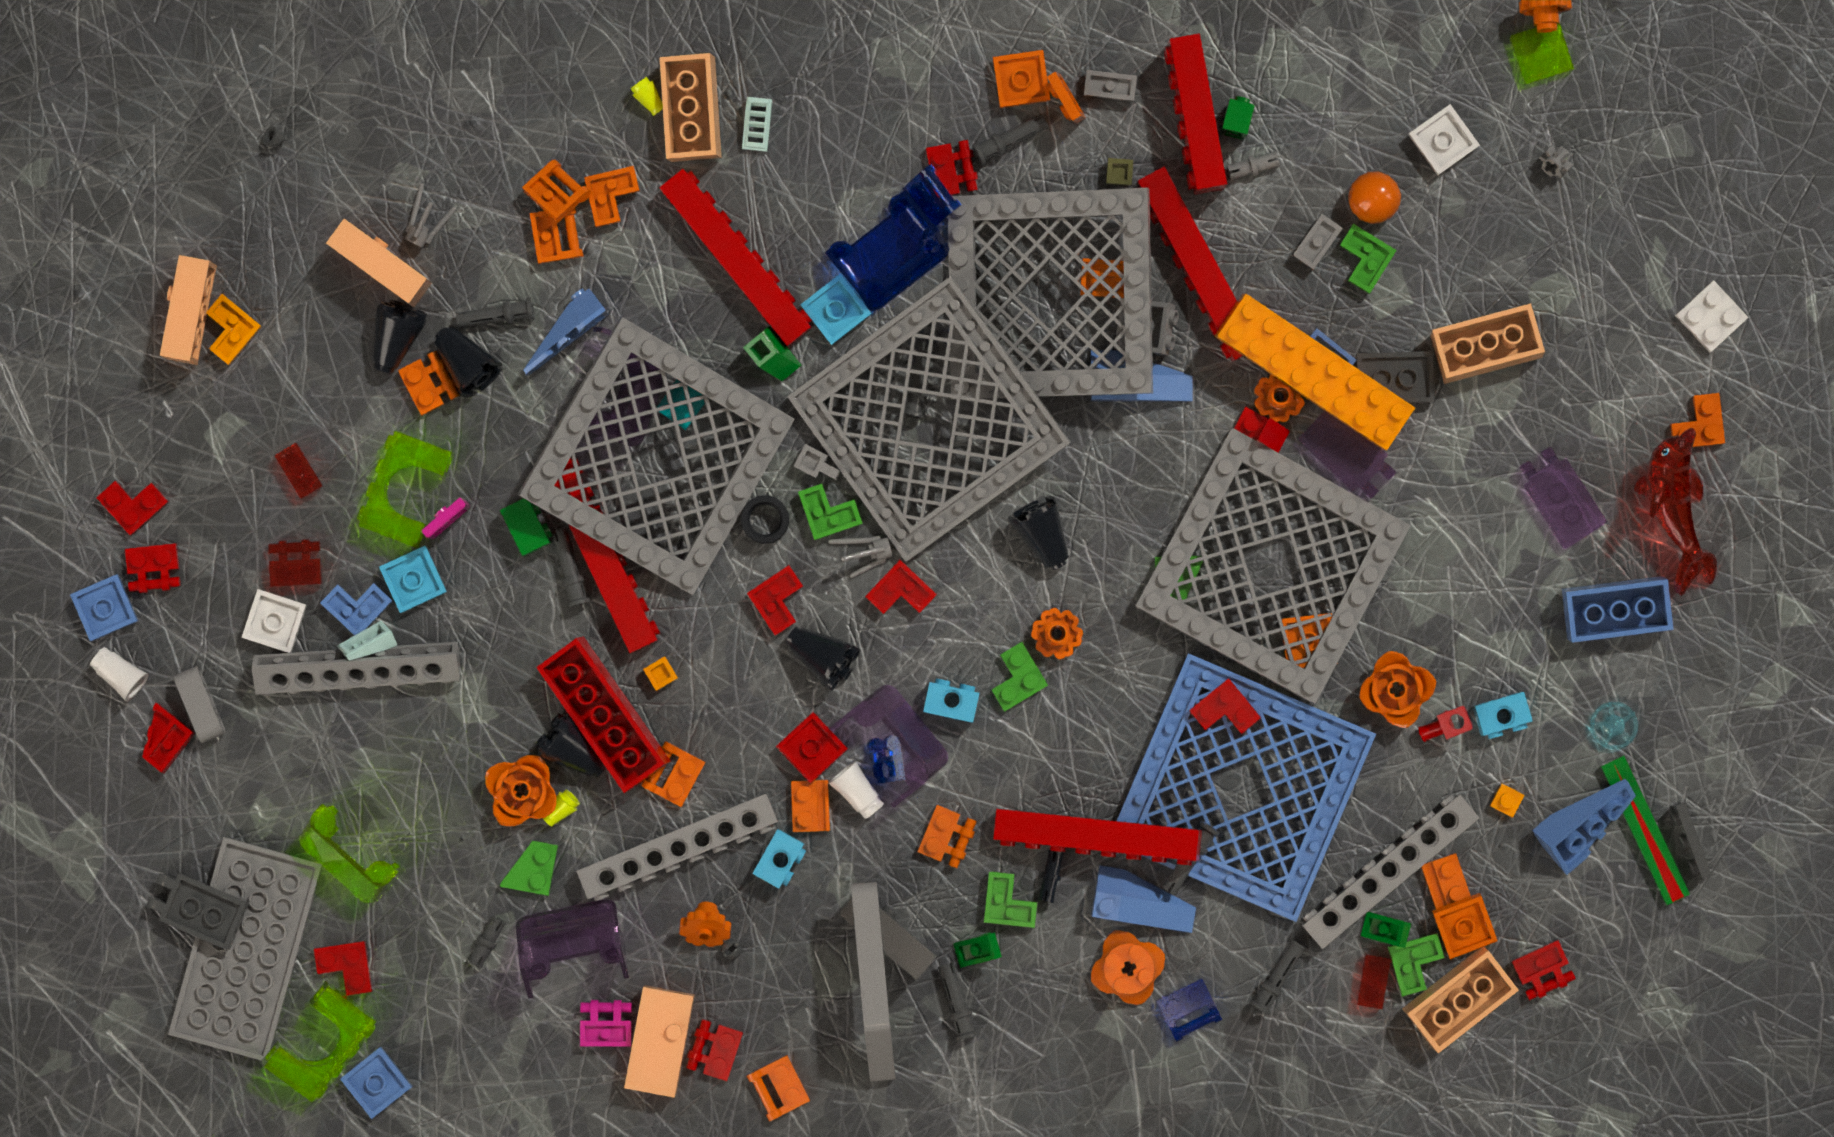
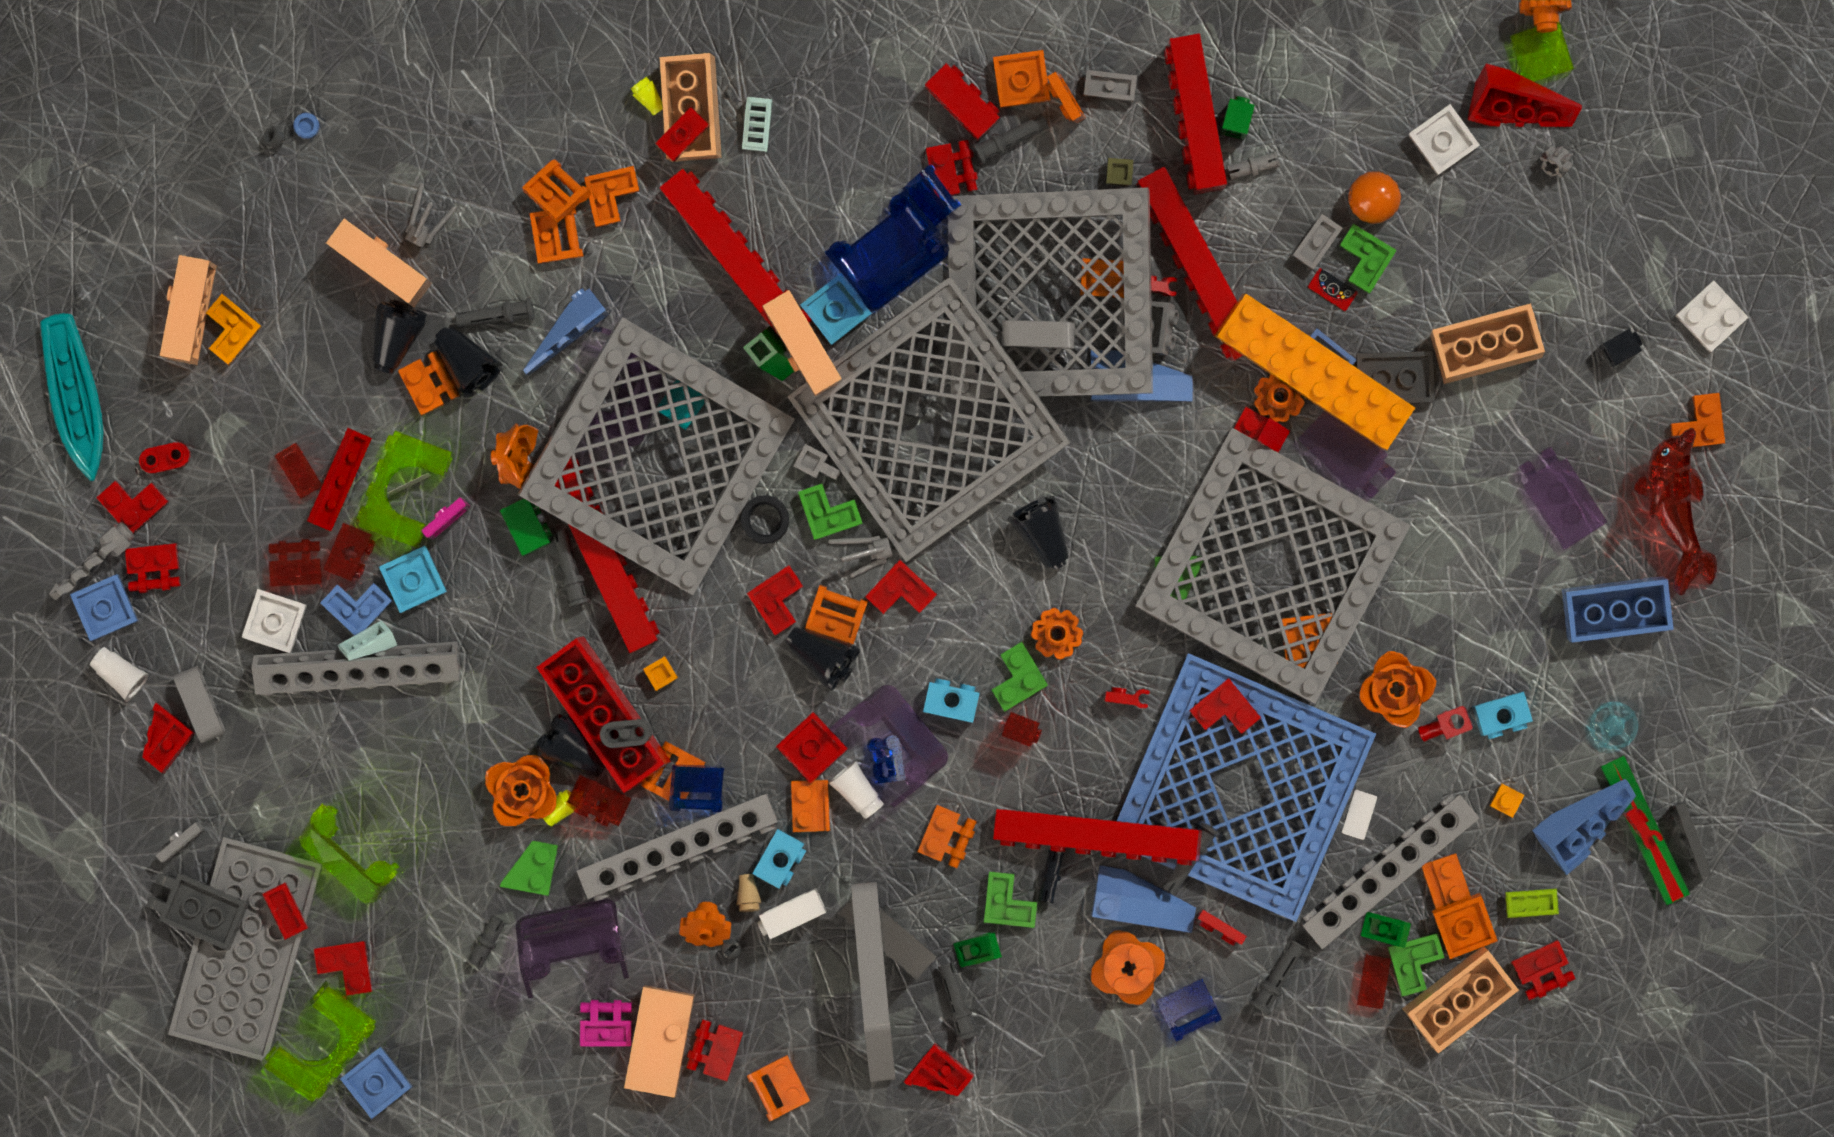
(72, 392): none -> teal piece
(113, 541): none -> light grey sword
(164, 457): none -> red plate
(179, 841): none -> light grey plate
(285, 911): none -> red plate
(306, 126): none -> medium blue tile
(338, 561): none -> clear red brick
(339, 479): none -> red plate
(409, 484): none -> white sticker
(513, 453): none -> orange brick
(587, 794): none -> clear red brick
(627, 733): none -> dark grey plate
(682, 134): none -> red plate
(696, 779): none -> clear blue plate
(748, 896): none -> tan cone
(791, 914): none -> white window
(802, 343): none -> light nougat brick
(832, 622): none -> orange plate
(940, 1072): none -> red wing
(963, 101): none -> red brick
(1021, 729): none -> clear red brick
(1038, 334): none -> light grey beam
(1119, 695): none -> red plate
(1162, 286): none -> red plate
(1229, 935): none -> red plate
(1332, 289): none -> sticker
(1359, 814): none -> white sticker
(1511, 98): none -> red wedge
(1531, 903): none -> lime plate
(1621, 347): none -> black brick
(1638, 821): none -> red plate

